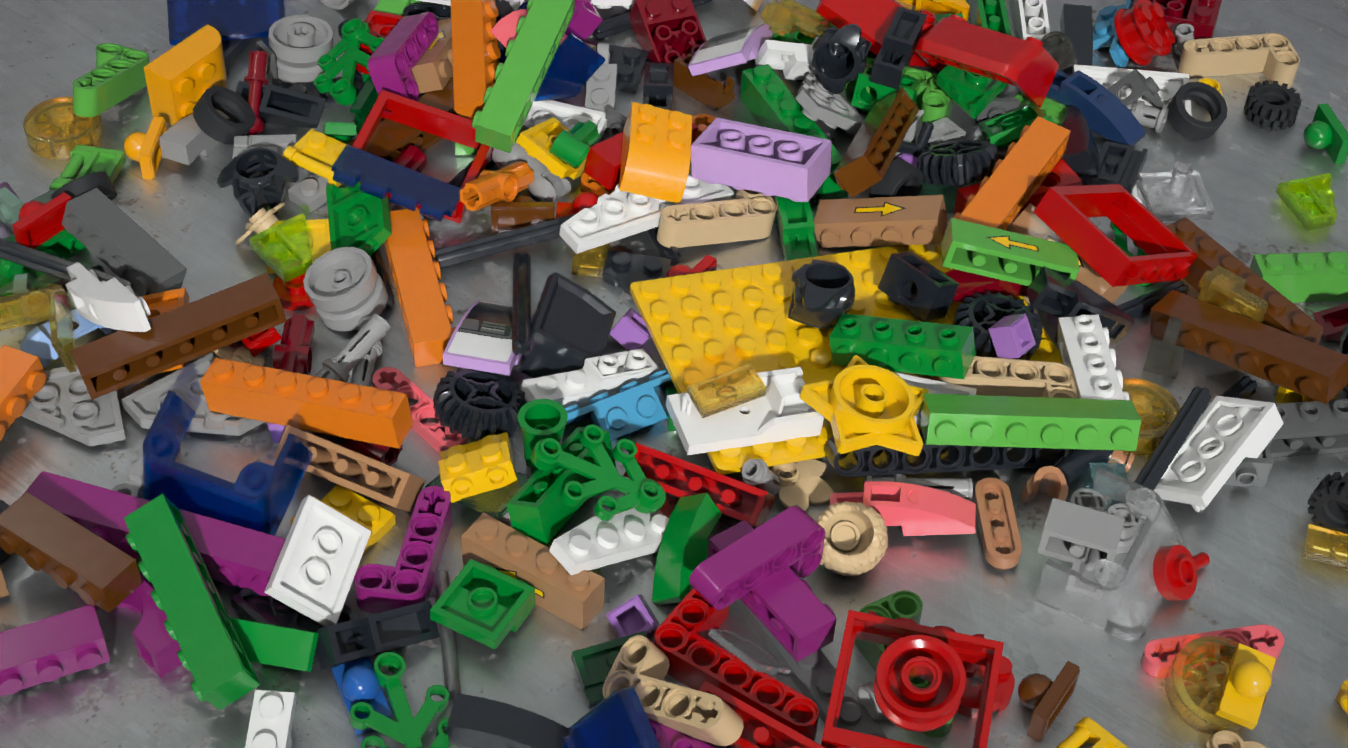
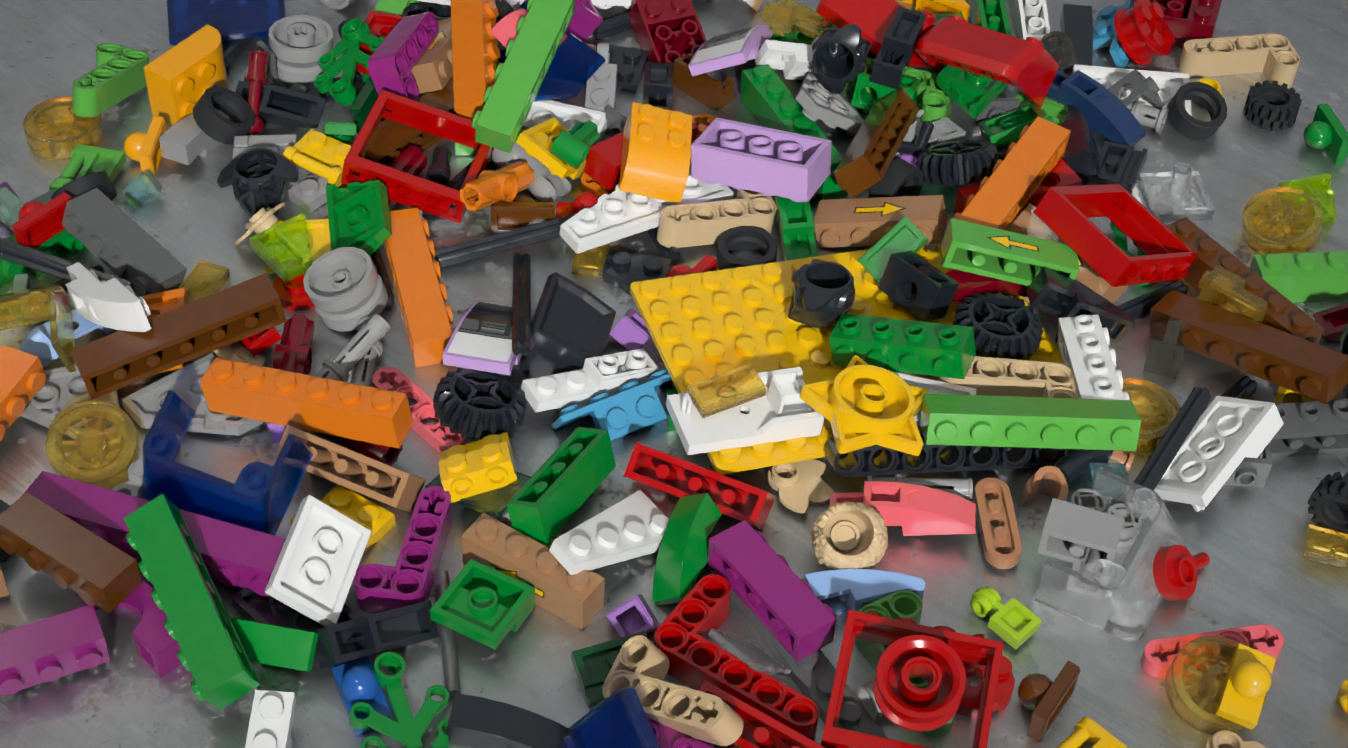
(93, 444): none -> clear yellow wheel
(141, 189): none -> clear light blue slope
(205, 280): none -> clear yellow plate
(405, 185): clear blue windscreen -> none
(439, 168): none -> black pin
(539, 421): green plant -> none
(603, 475): green plant -> none
(745, 238): none -> black tyre
(756, 473): light grey pin -> none
(782, 542): magenta beam -> none
(859, 587): none -> light blue slope
(899, 239): none -> green tile
(1009, 621): none -> lime plate
(1012, 336): medium lavender slope -> none
(1183, 33): light grey pin -> none
(1277, 215): none -> clear yellow wheel

